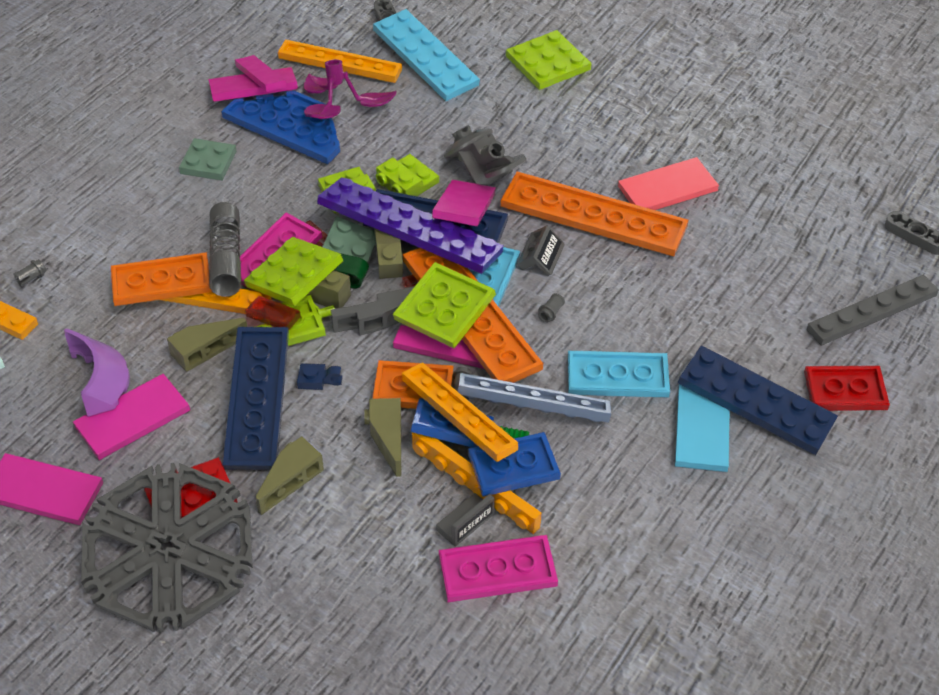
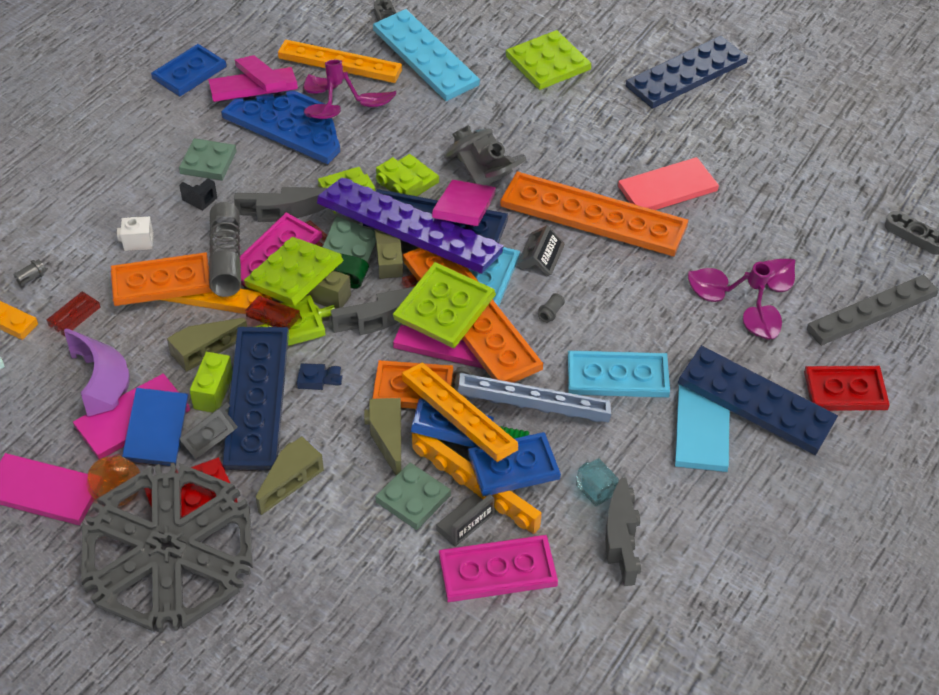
(76, 315): none -> clear red tile
(108, 474): none -> clear orange tile
(136, 233): none -> white brick
(155, 427): none -> blue tile
(188, 70): none -> blue tile
(200, 195): none -> black panel
(209, 432): none -> dark grey panel
(211, 382): none -> lime brick
(272, 206): none -> dark grey slope
(413, 496): none -> sand green plate
(596, 481): none -> clear light blue brick
(621, 532): none -> dark grey slope
(686, 71): none -> dark blue plate
(761, 321): none -> magenta plant

